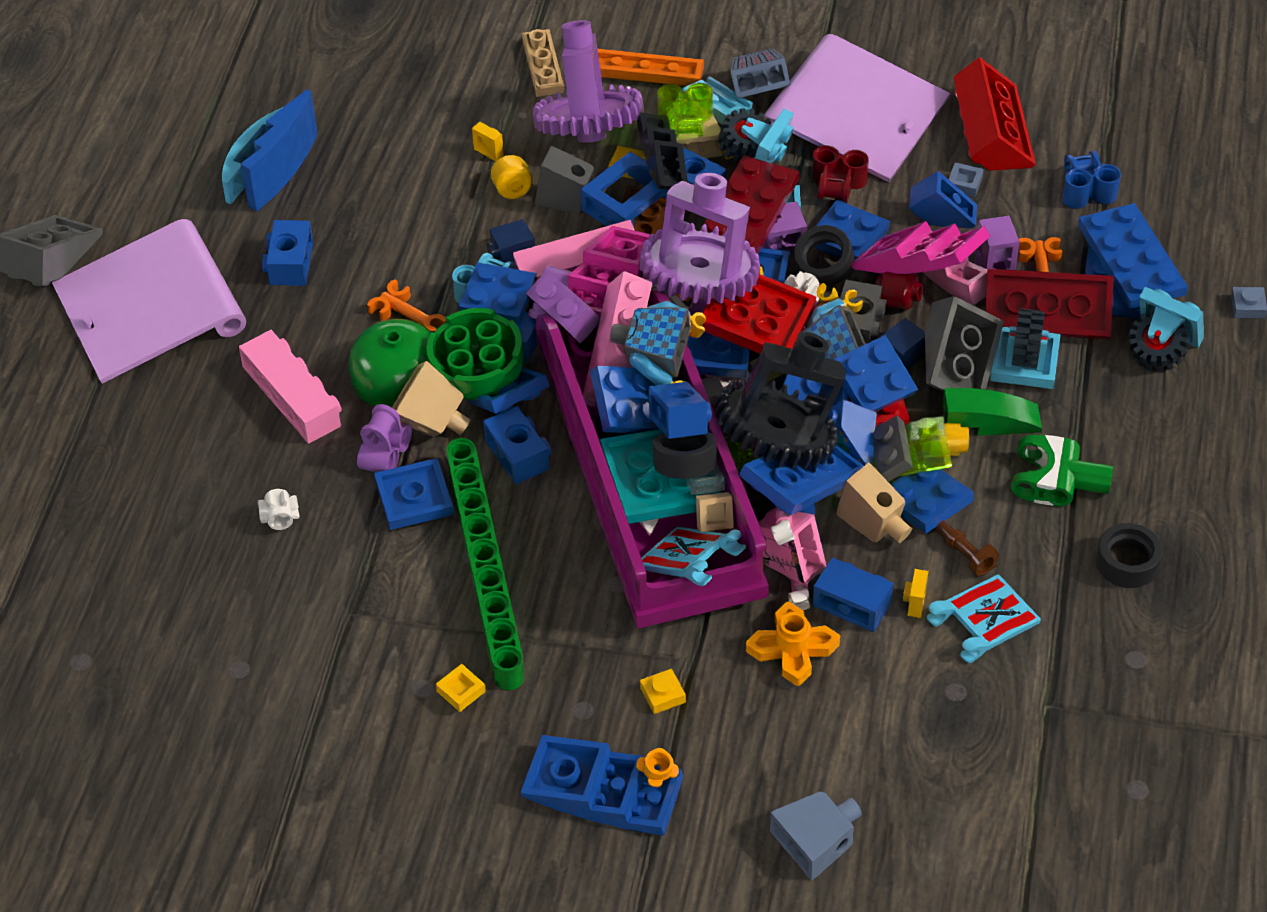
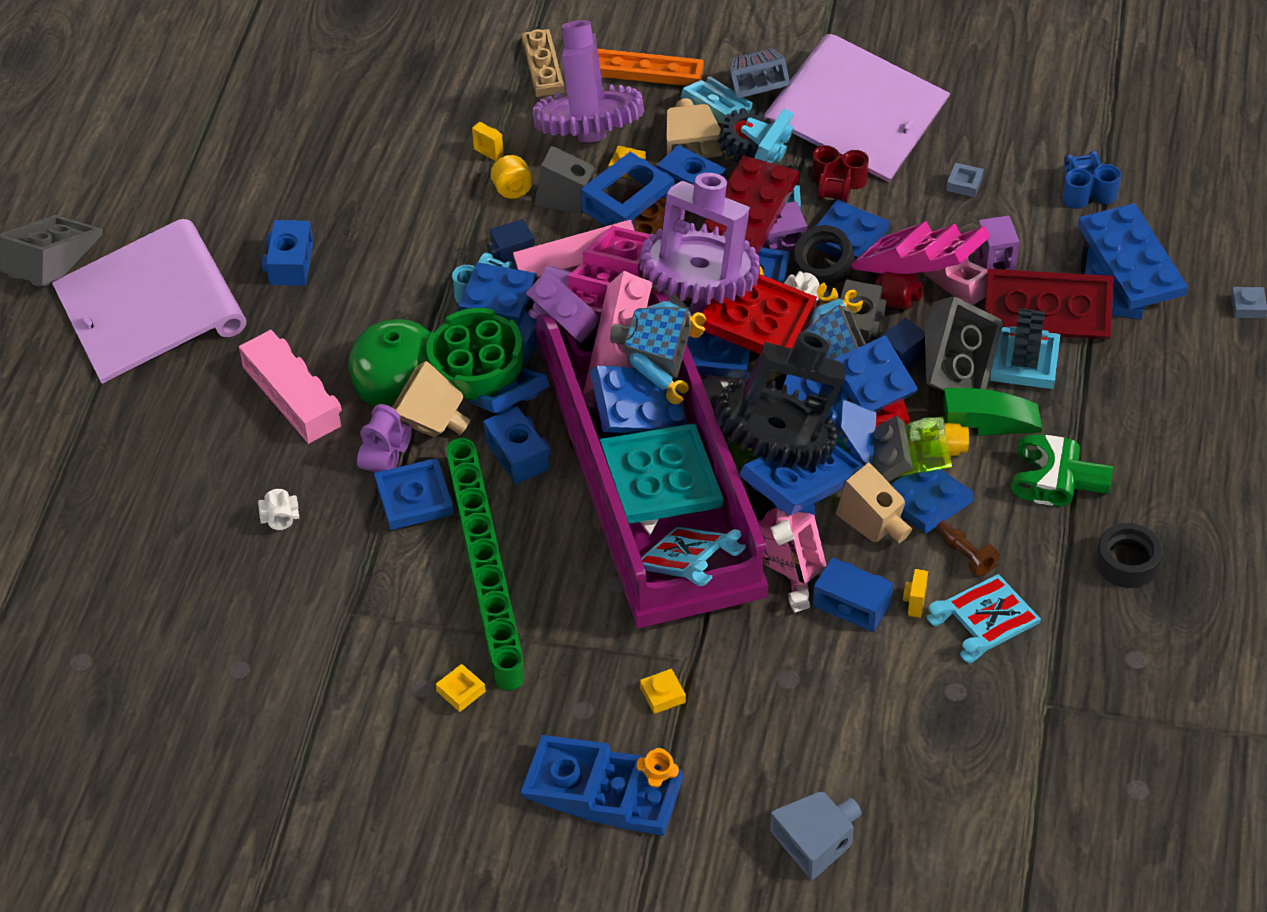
(241, 150): medium azure slope -> none
(280, 150): blue slope -> none
(397, 301): orange bar -> none
(661, 150): black slope -> none
(679, 410): blue brick -> none
(684, 456): black tyre -> none
(686, 109): clear neon green piece -> none
(707, 483): clear light blue plate -> none
(714, 512): tan plate -> none
(793, 642): light orange plant -> none
(942, 203): blue slope -> none
(993, 118): red slope -> none
(1040, 251): orange bar -> none
(1164, 330): plate -> none

